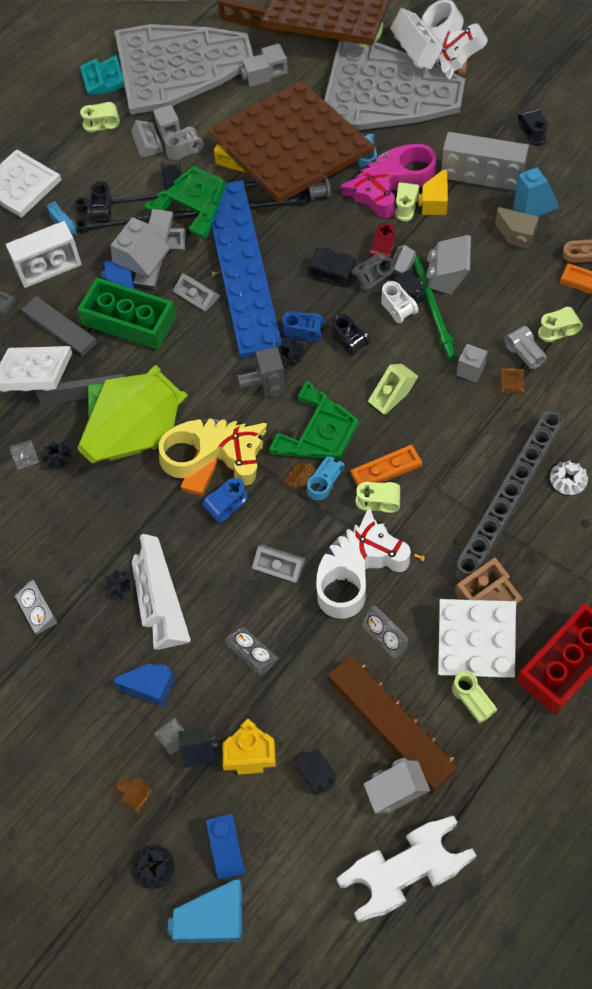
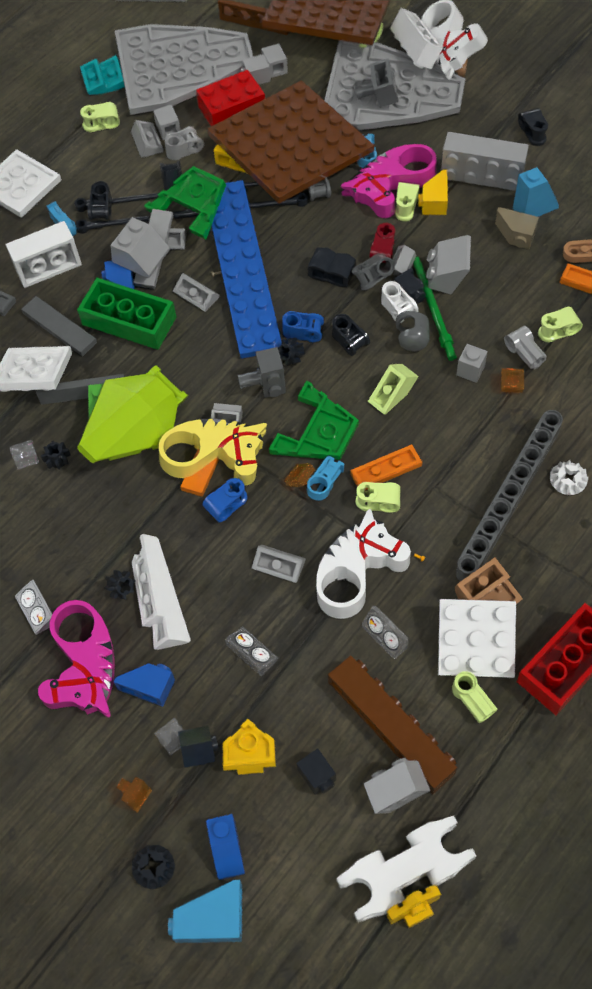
(91, 676): none -> dark pink animal
(227, 412): none -> light grey piece
(228, 97): none -> red brick
(381, 85): none -> dark grey brick
(414, 338): none -> dark grey helmet
(414, 907): none -> yellow plate

